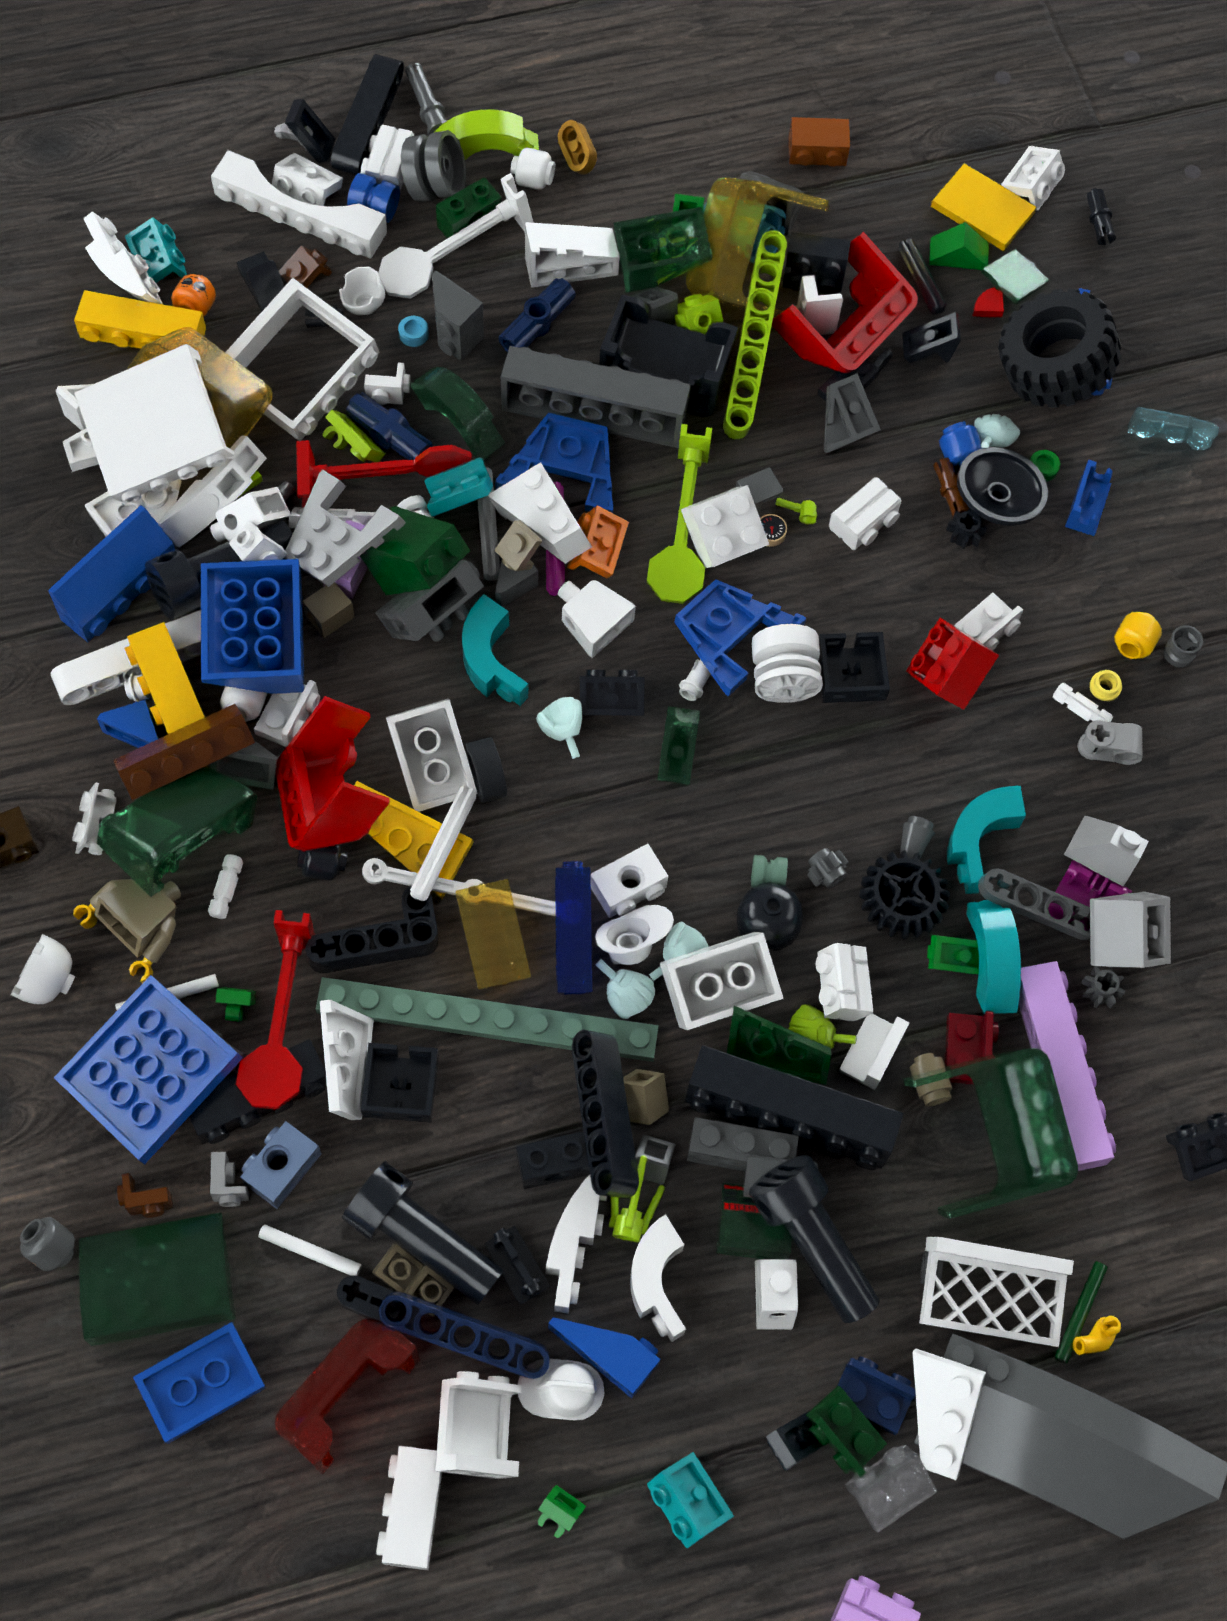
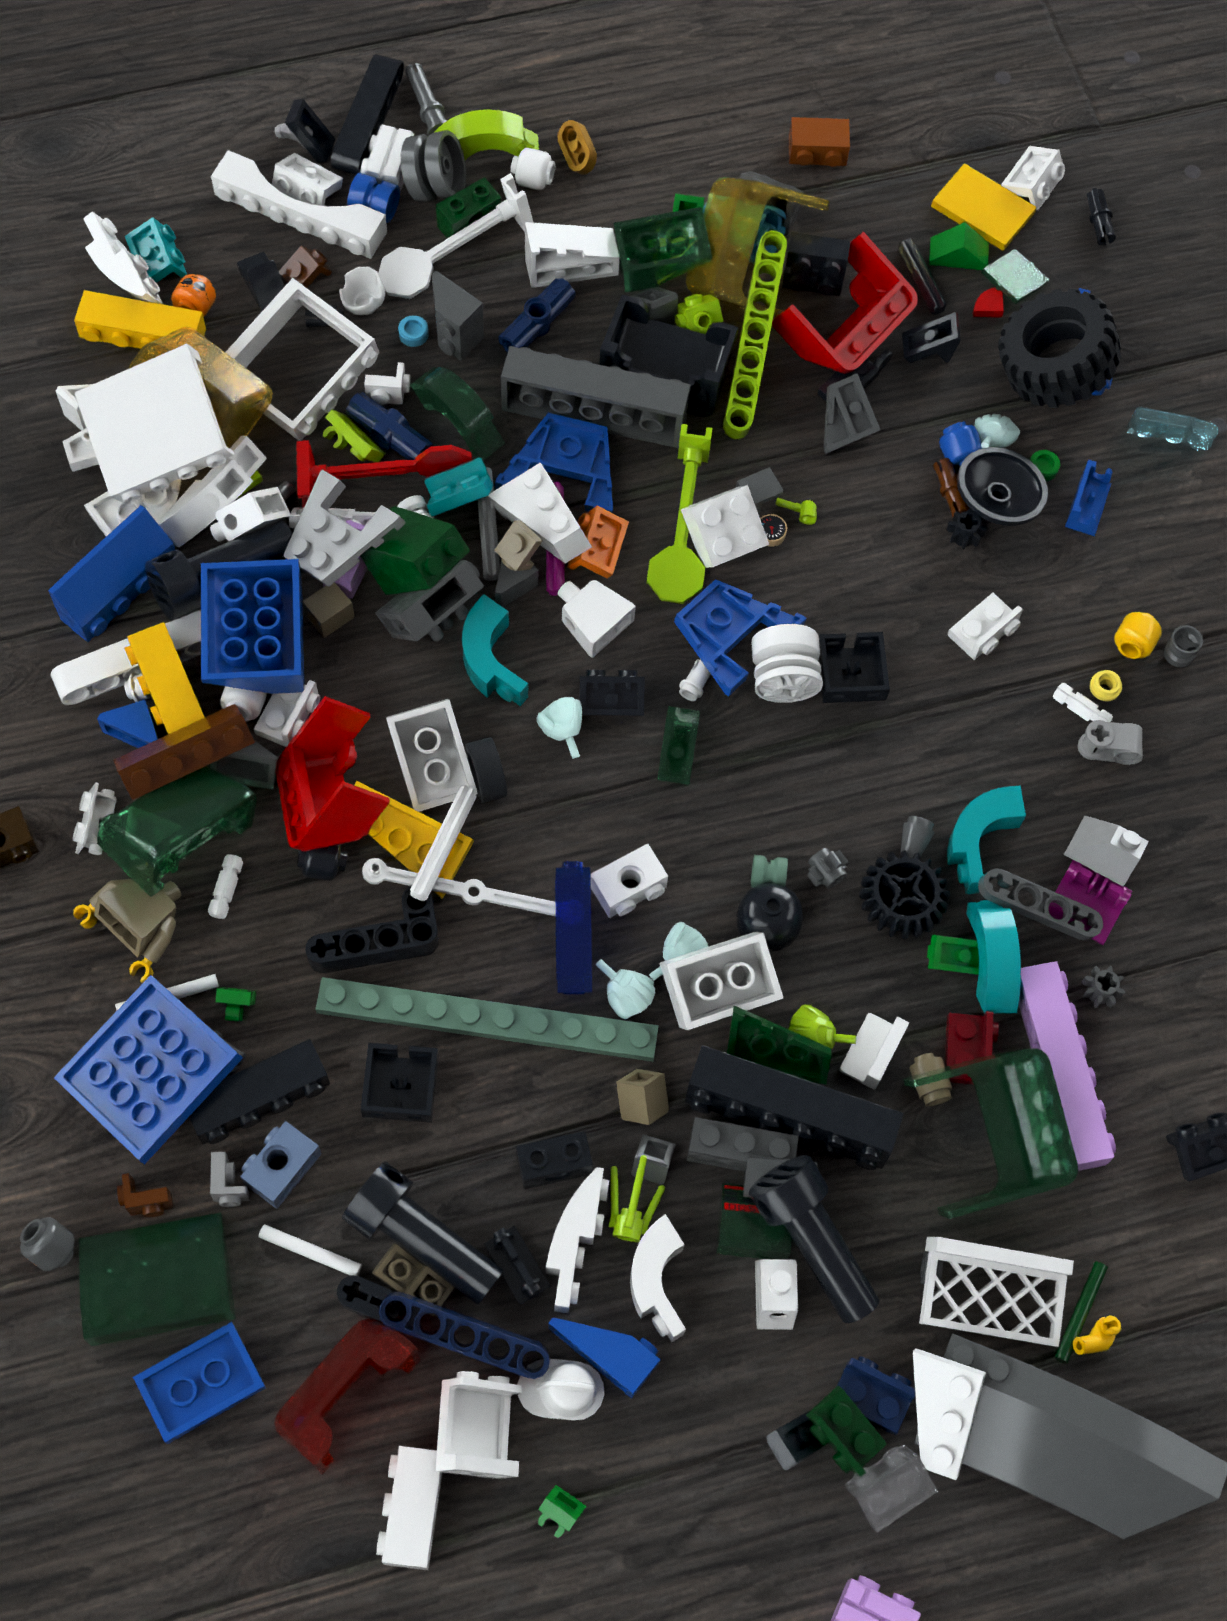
(45, 973): white cylinder -> none
(255, 546): white bracket -> none
(271, 1073): red piece -> none
(345, 1055): white wing -> none
(493, 934): clear yellow piece -> none
(605, 1114): black beam -> none
(632, 935): white piece -> none
(689, 1500): teal bracket -> none
(819, 310): white panel -> none
(844, 982): white brick -> none
(865, 513): white brick -> none
(952, 663): red slope -> none
(1130, 930): light grey slope -> none

